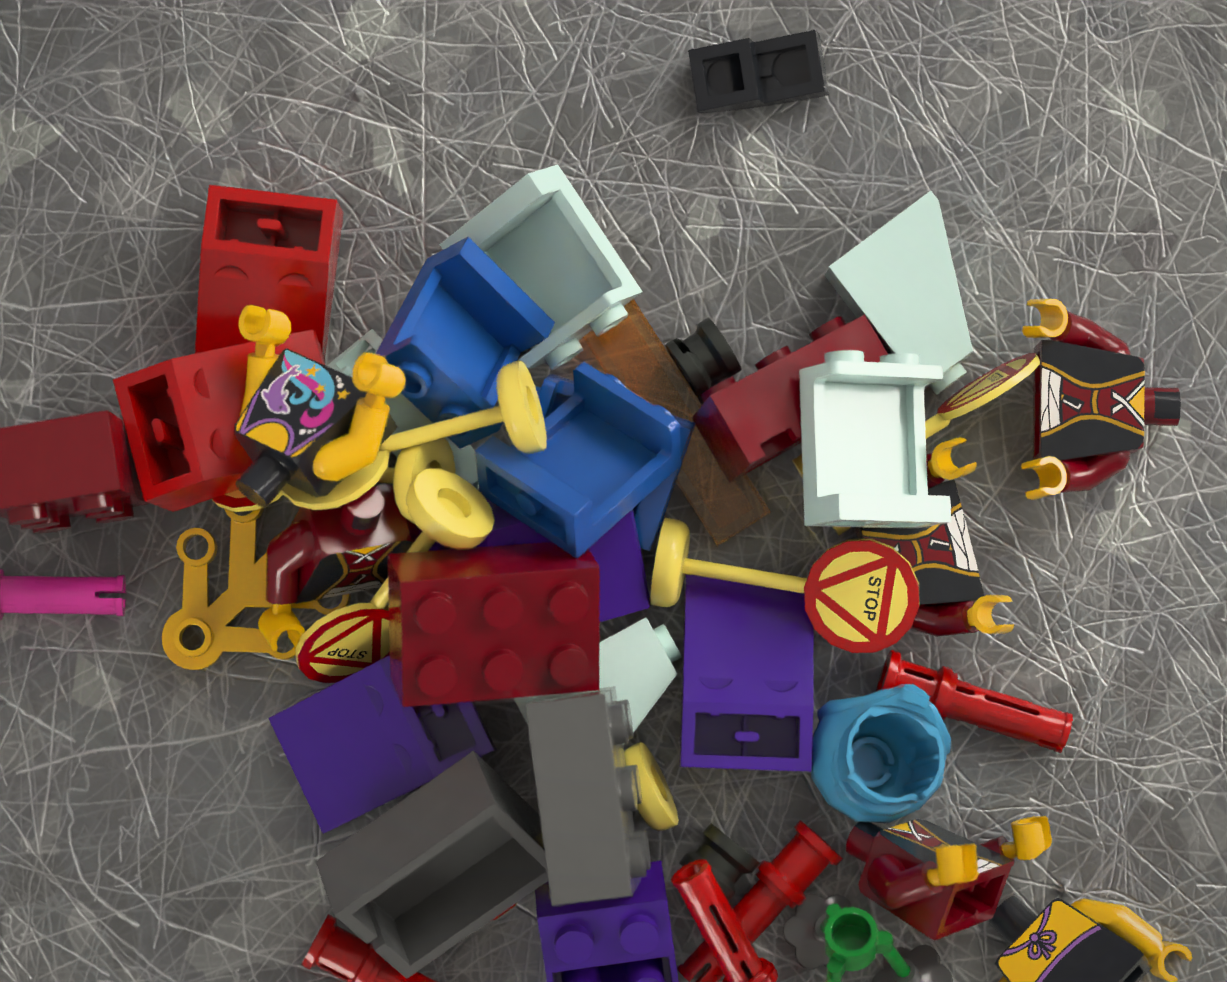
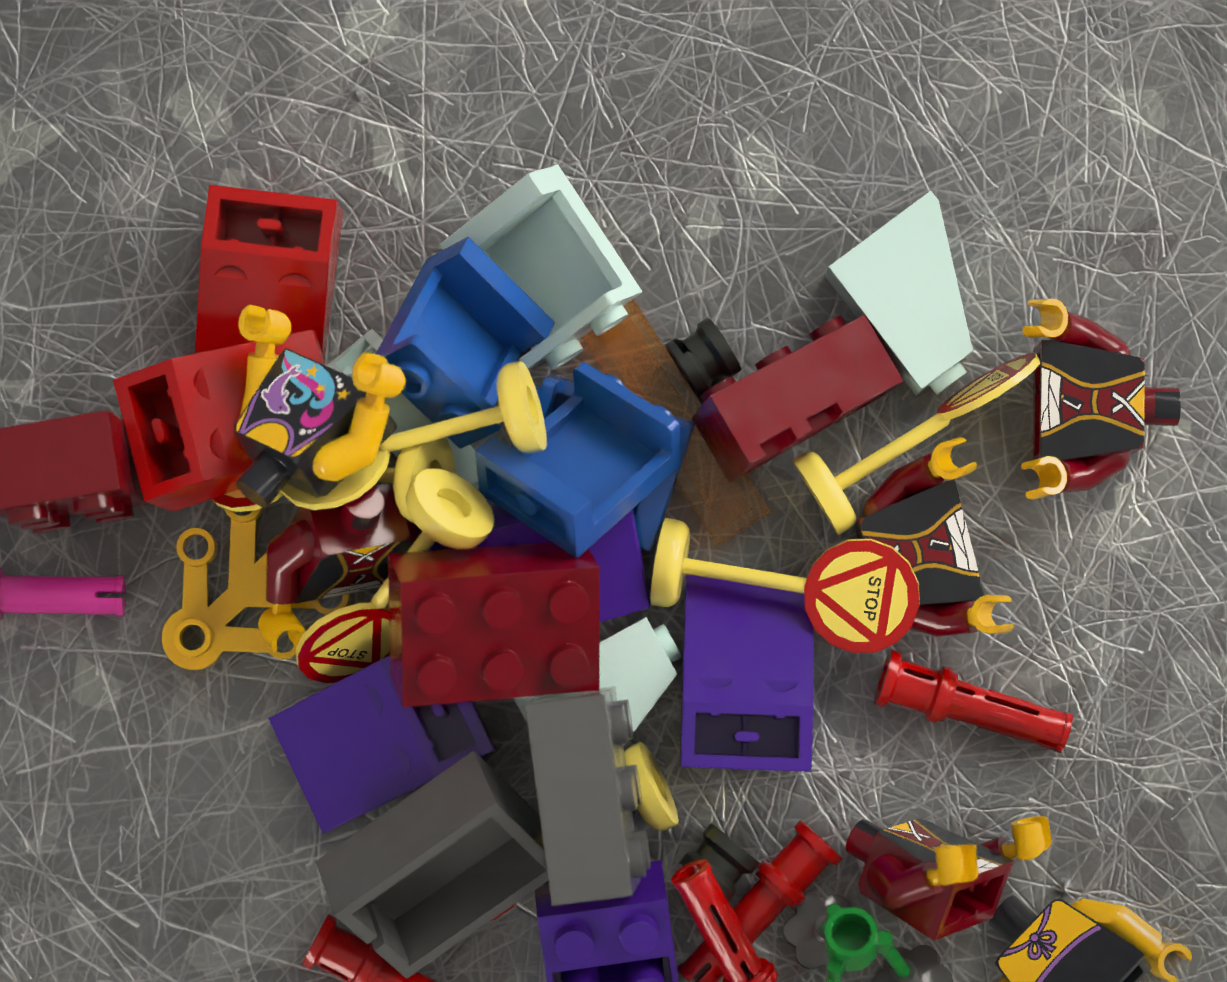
(758, 73): black slope -> none
(867, 442): light aqua panel -> none
(908, 738): dark azure helmet -> none

